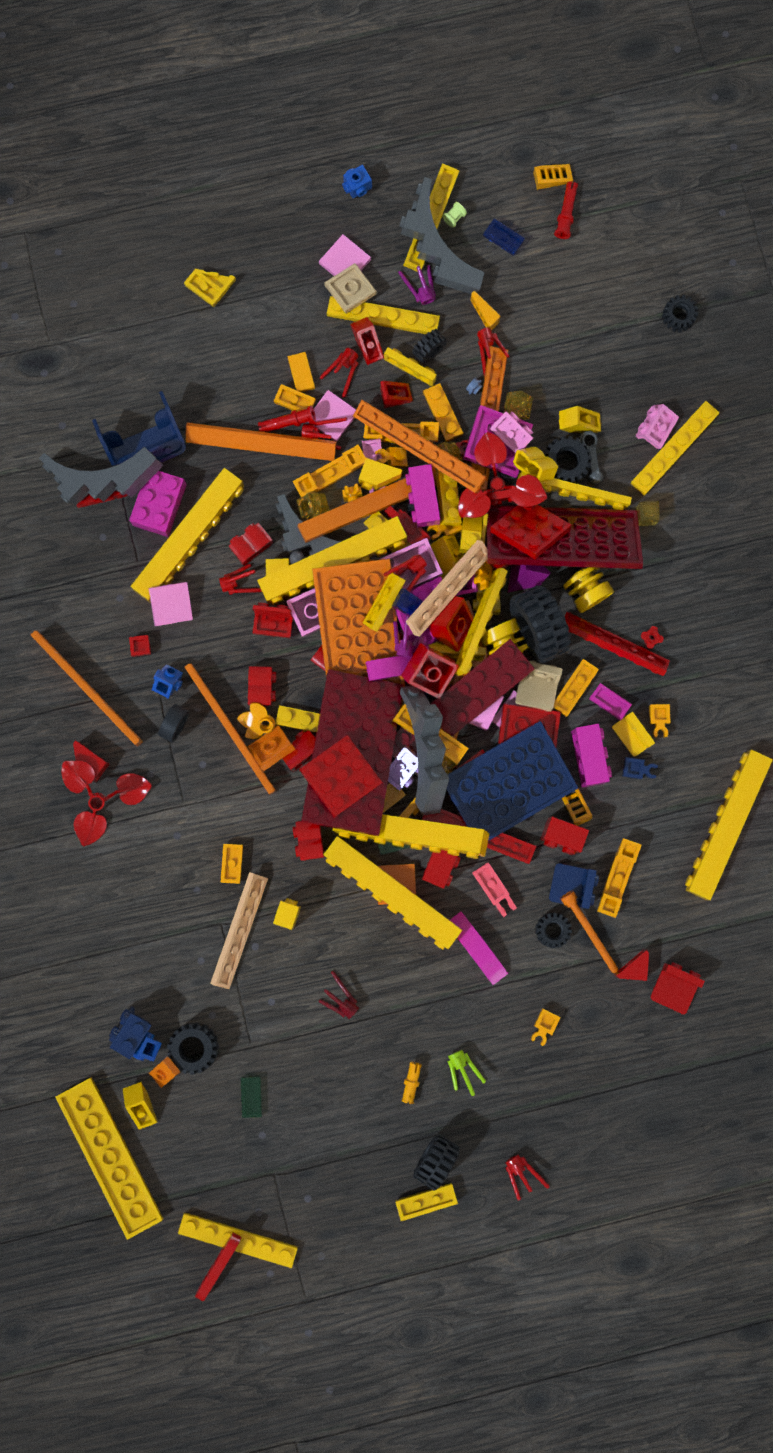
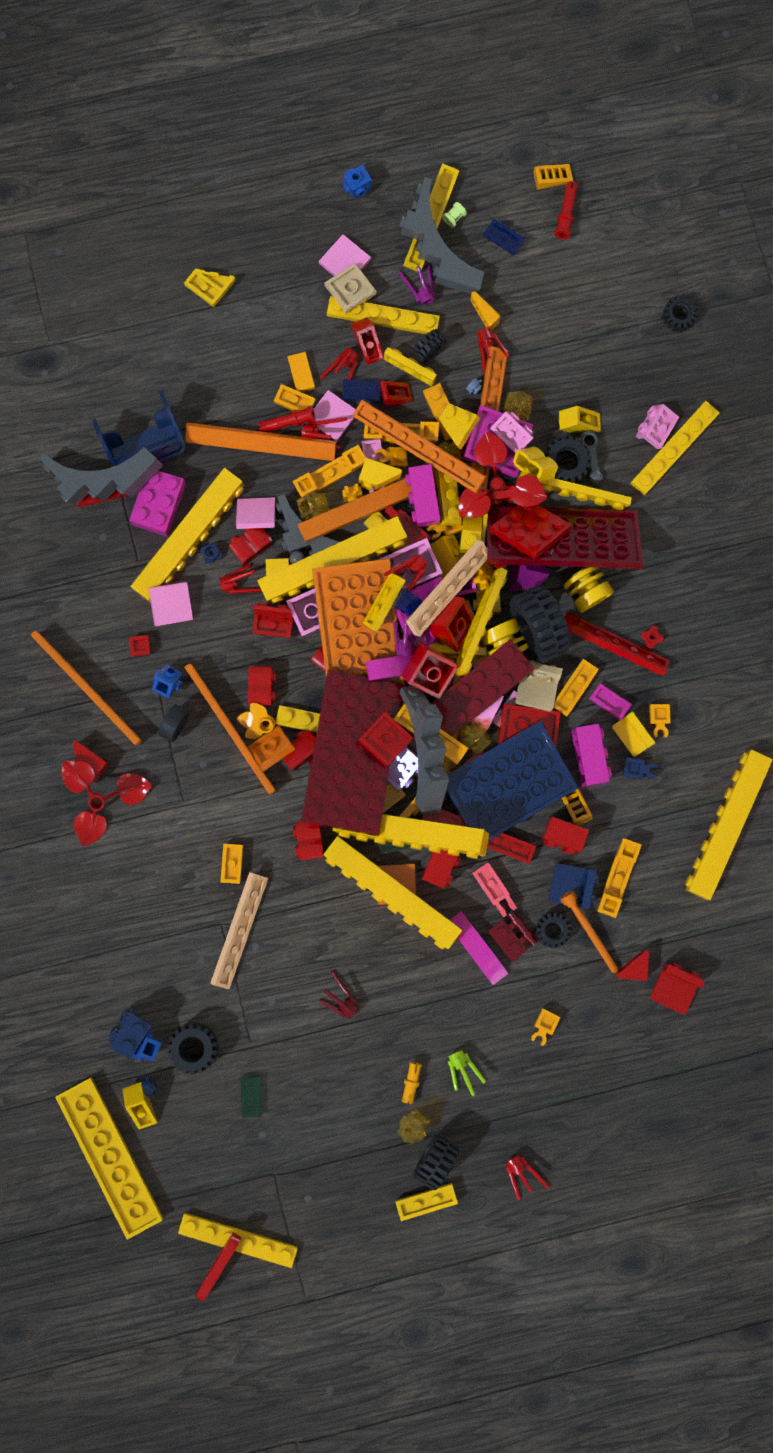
(149, 1087): none -> dark blue plate
(164, 1072): orange plate -> none
(206, 551): none -> dark blue plate
(255, 513): none -> bright pink tile
(287, 913): yellow brick -> none
(340, 776): red plate -> none
(361, 390): none -> clear blue plate
(385, 739): none -> red plate
(413, 1127): none -> clear yellow brick
(458, 423): none -> yellow wing
(474, 737): none -> clear yellow brick
(508, 940): none -> dark red plate
(648, 513): clear yellow brick -> none

